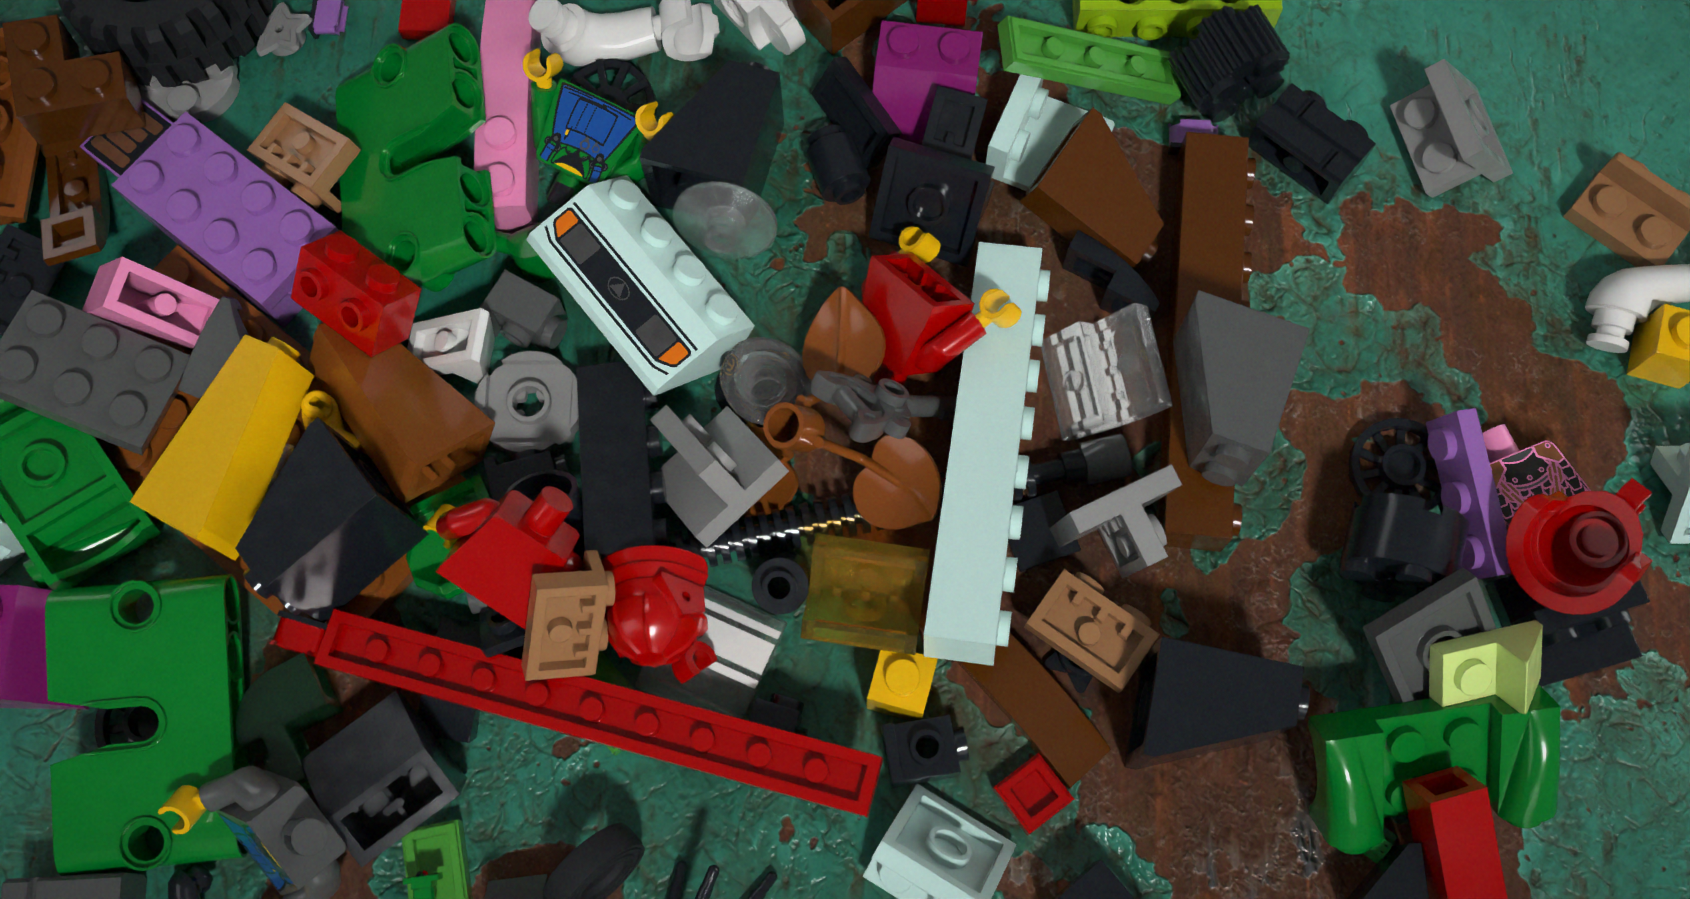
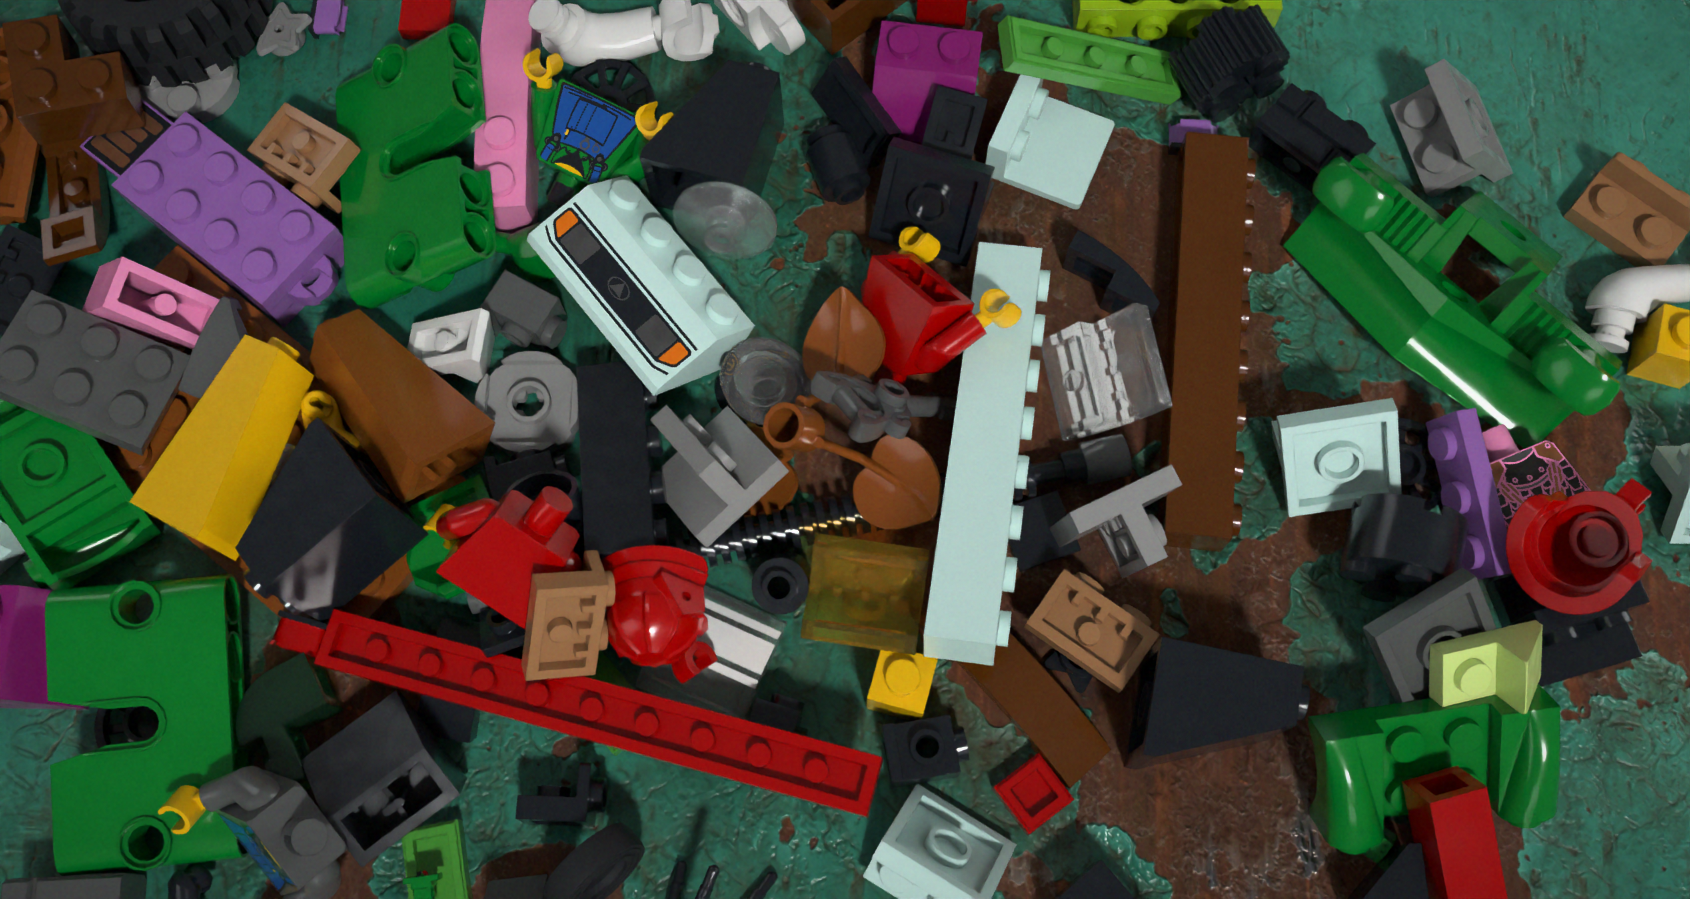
(355, 293): red brick -> none
(556, 808): none -> black bracket
(1096, 191): reddish brown slope -> none
(1233, 384): dark grey slope -> none
(1338, 455): none -> light aqua bracket
(1504, 356): none -> green piece

